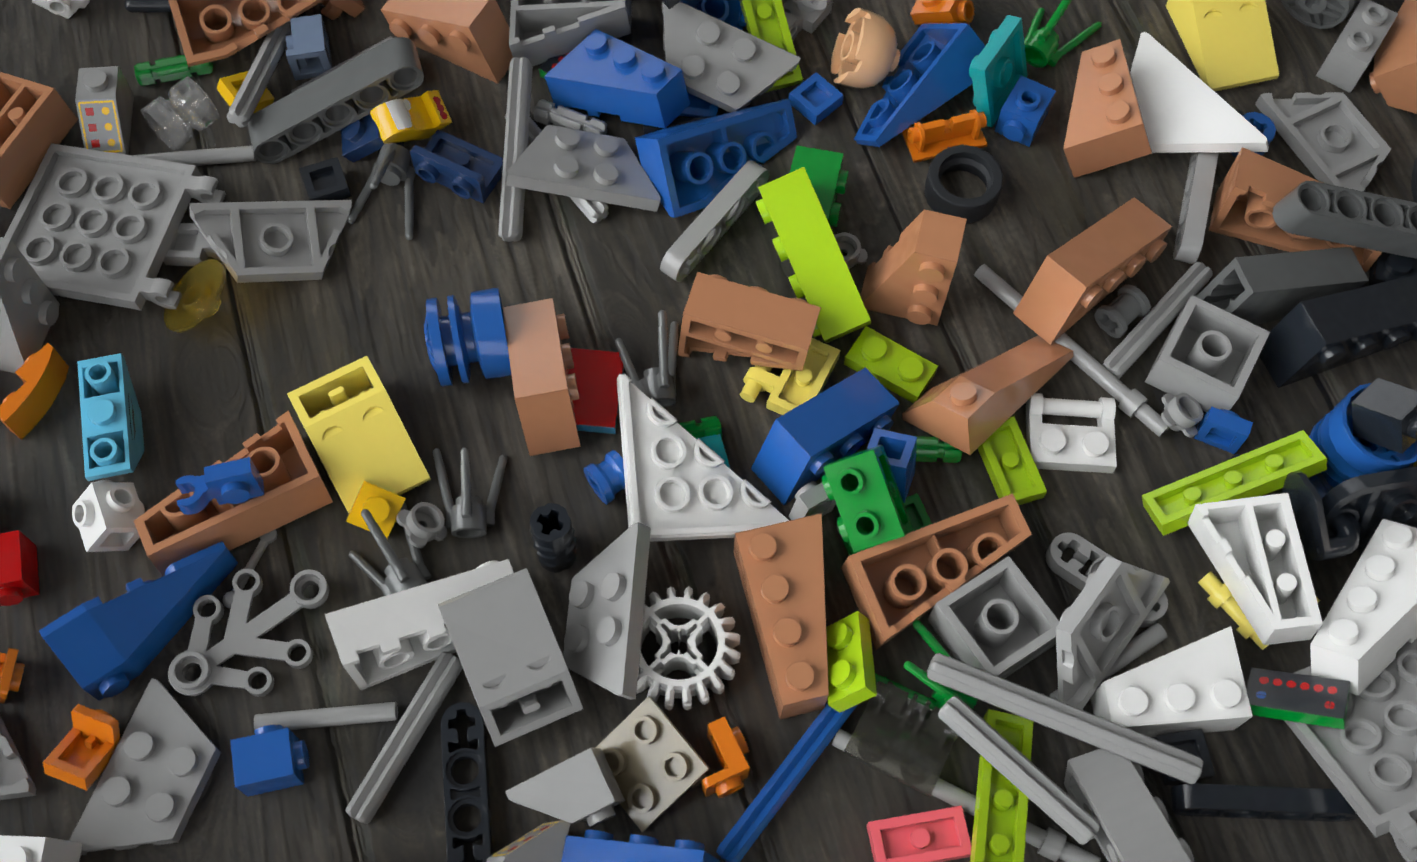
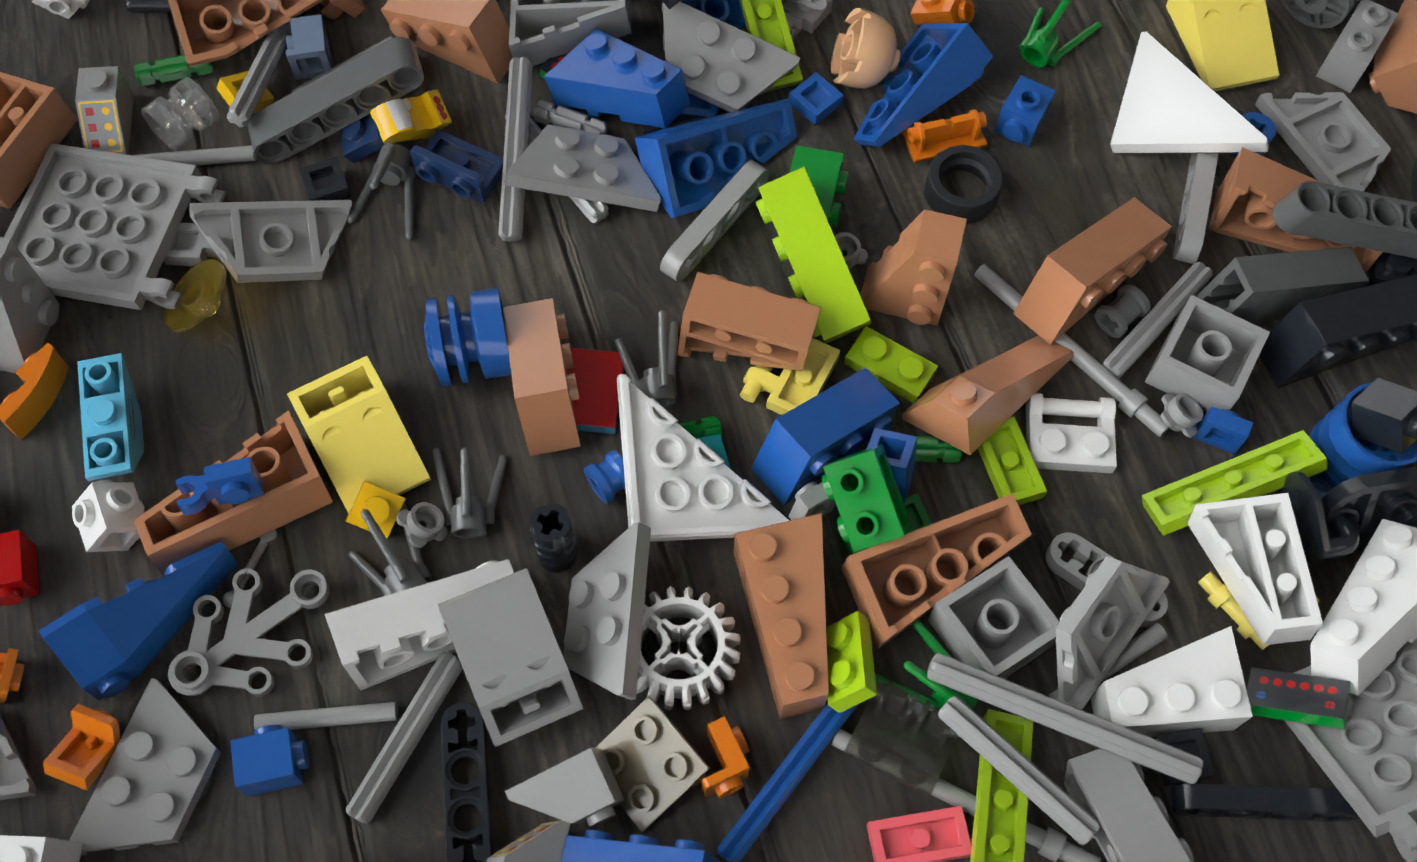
(998, 68): teal plate -> none
(1104, 113): nougat wedge -> none

